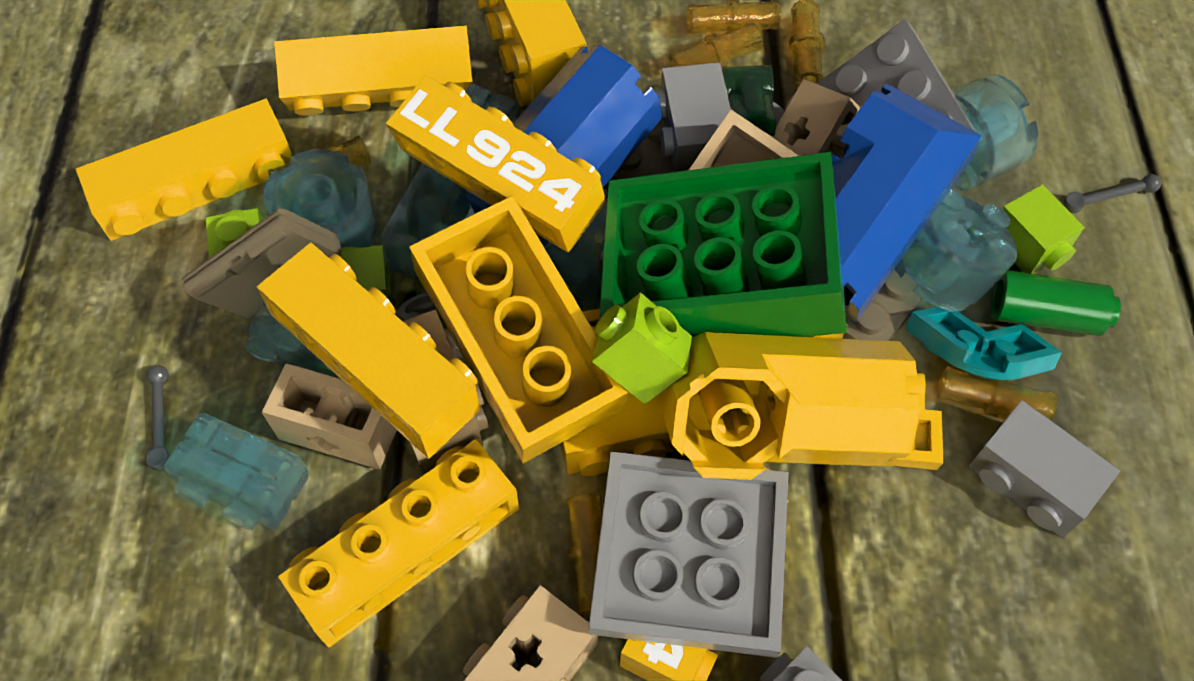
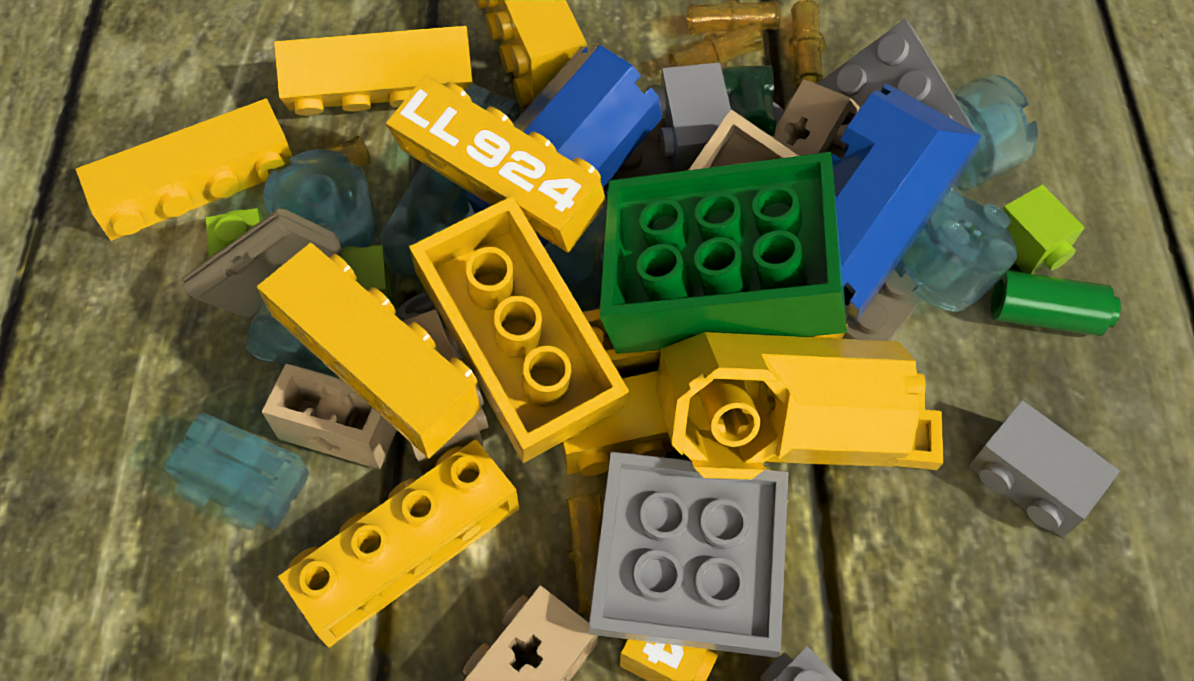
(158, 455): dark grey hinge -> none
(642, 347): lime brick -> none
(992, 354): teal plate -> none
(993, 395): clear yellow pin -> none
(1075, 201): dark grey hinge -> none

